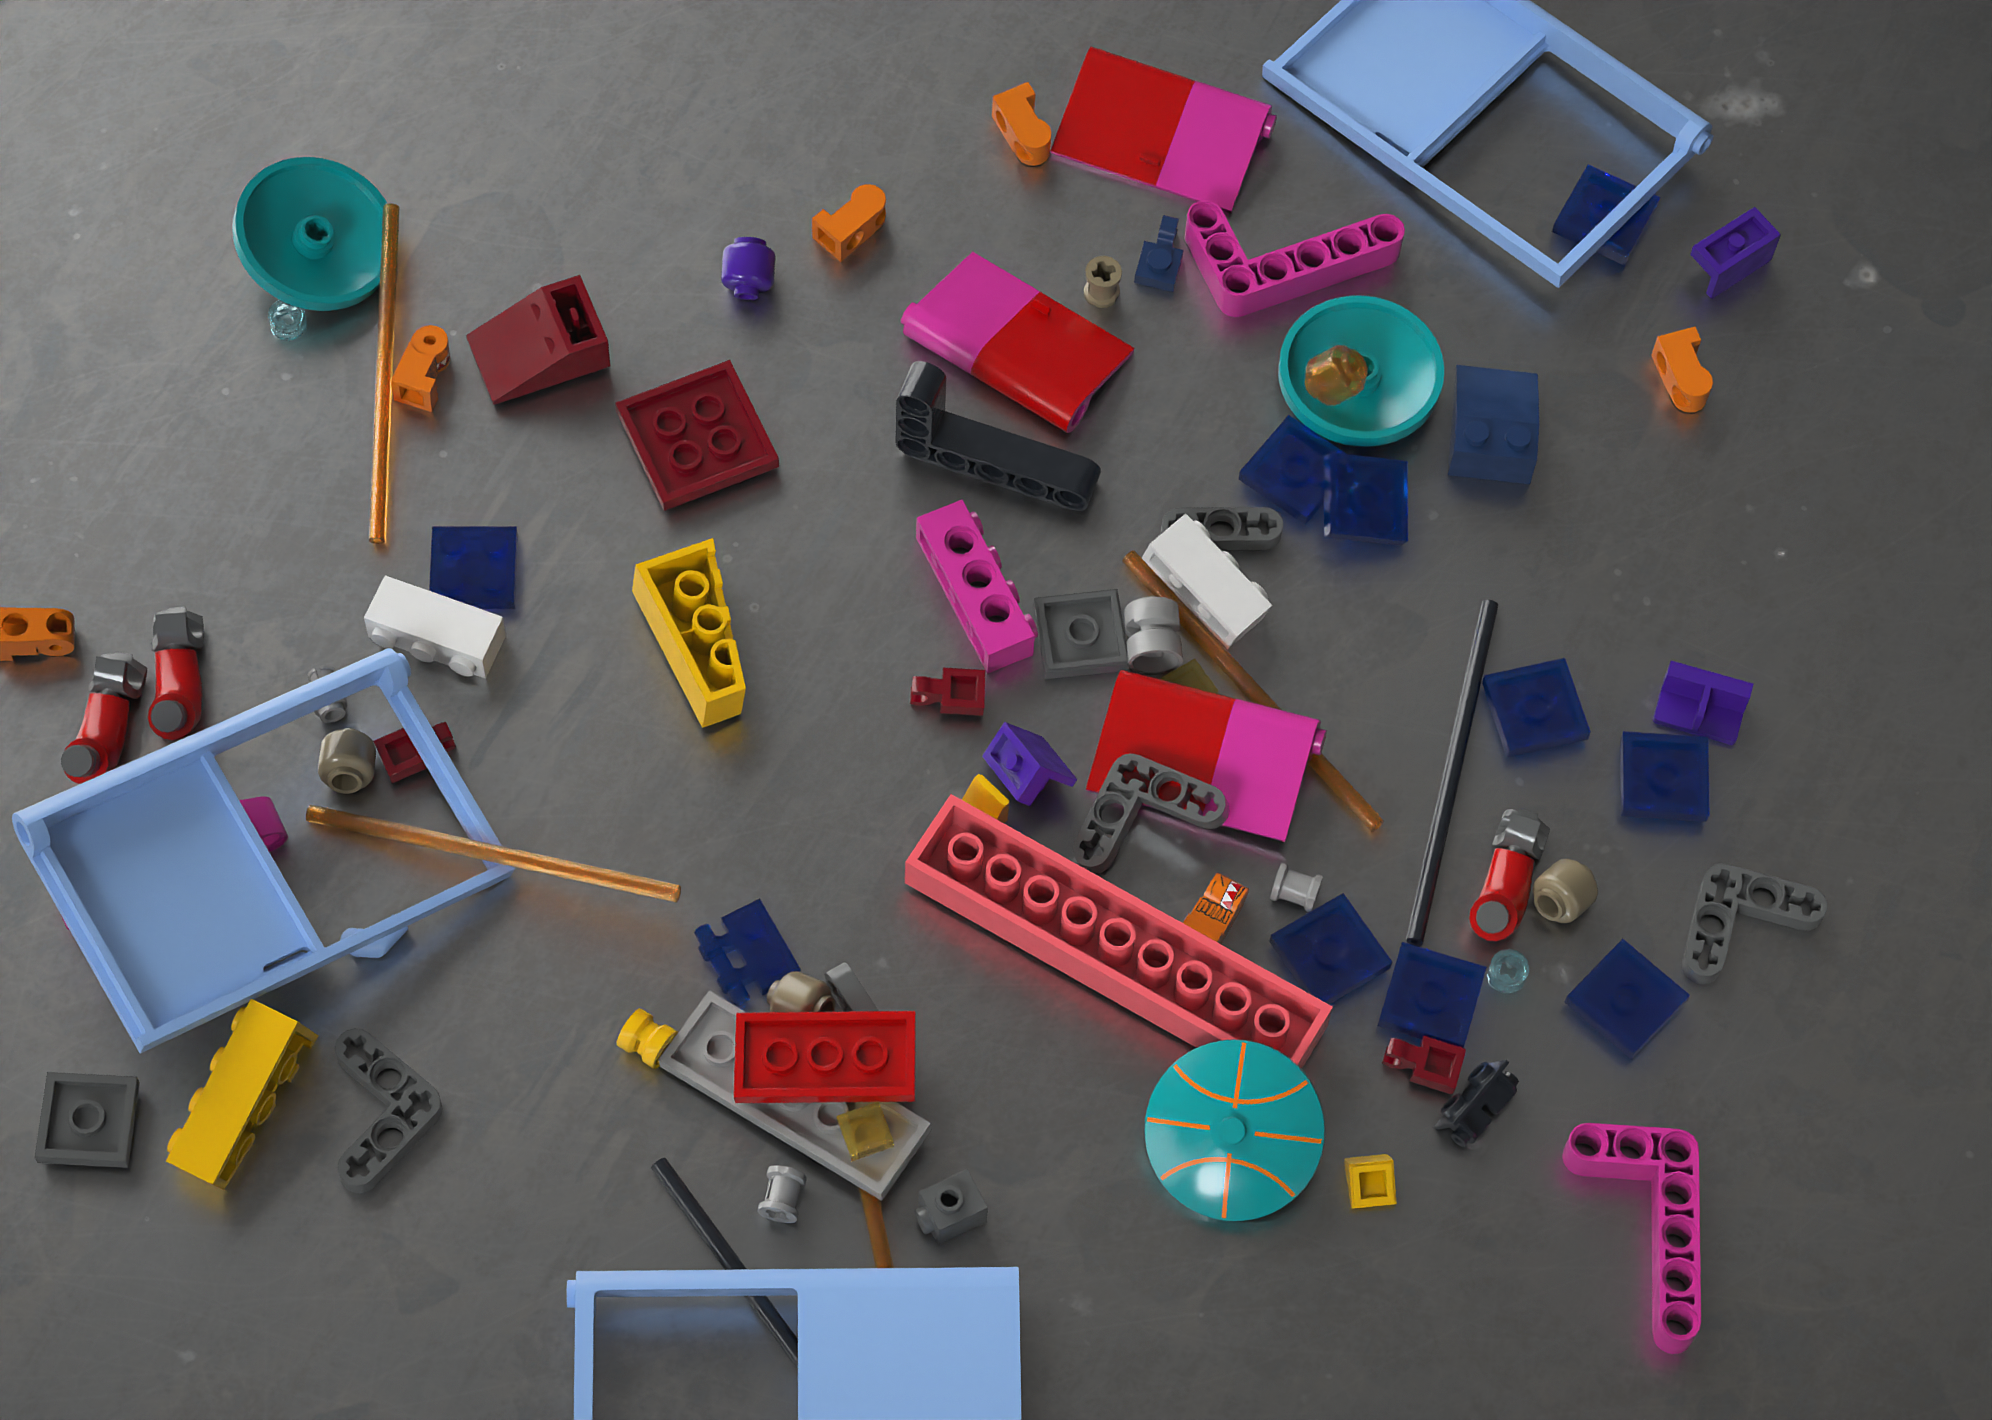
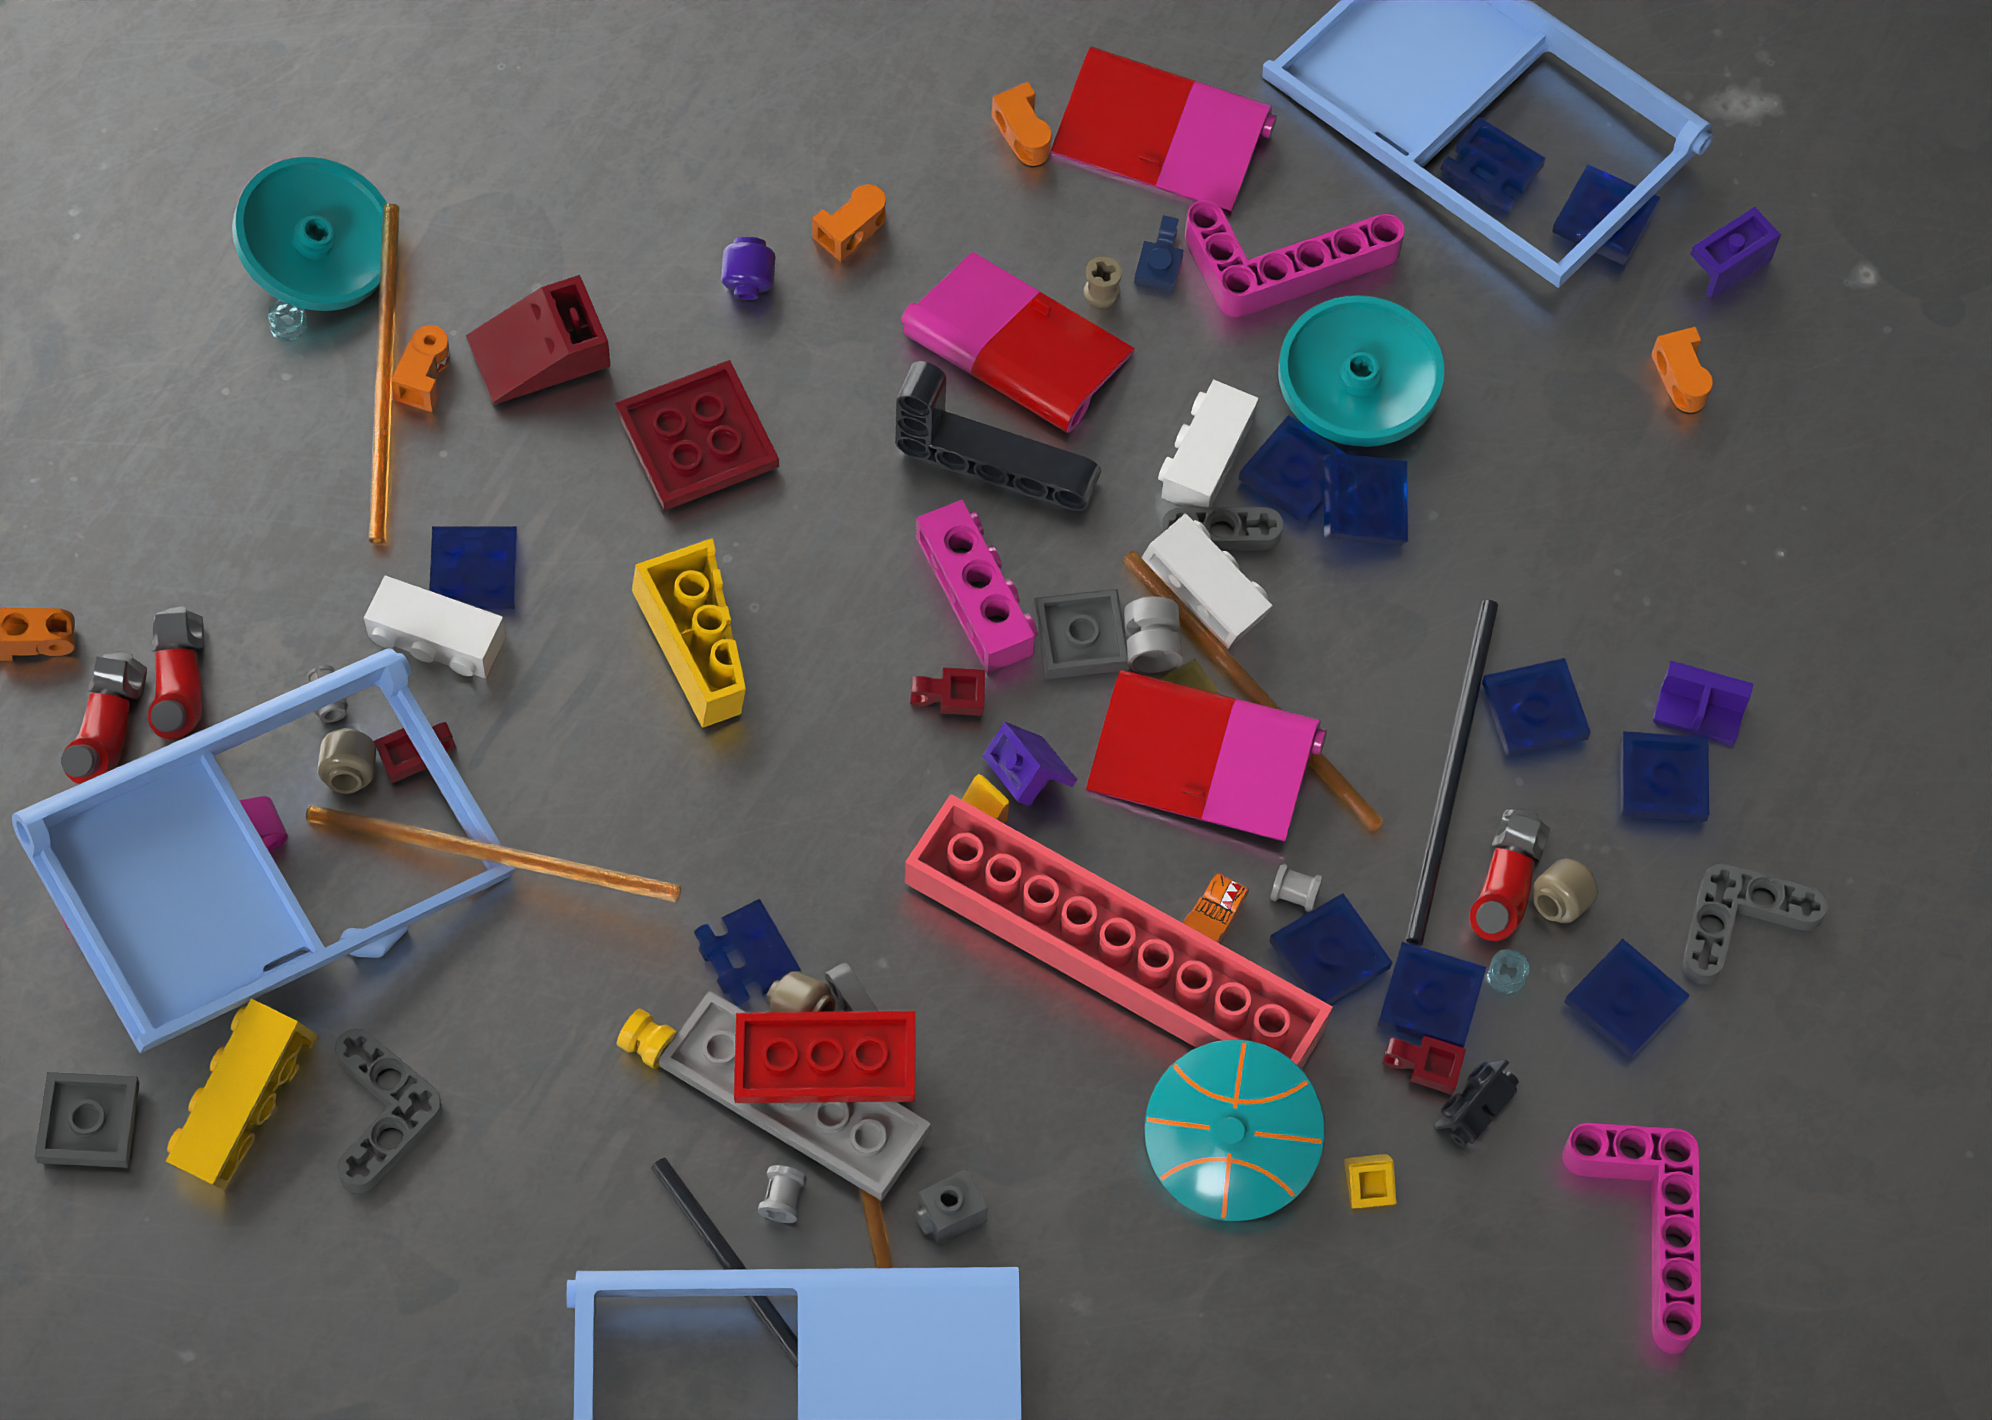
(865, 1131): clear yellow tile -> none
(1132, 796): dark grey beam -> none
(1208, 446): none -> white brick
(1335, 375): clear orange head -> none
(1494, 424): dark blue slope -> none
(1497, 154): none -> clear blue plate

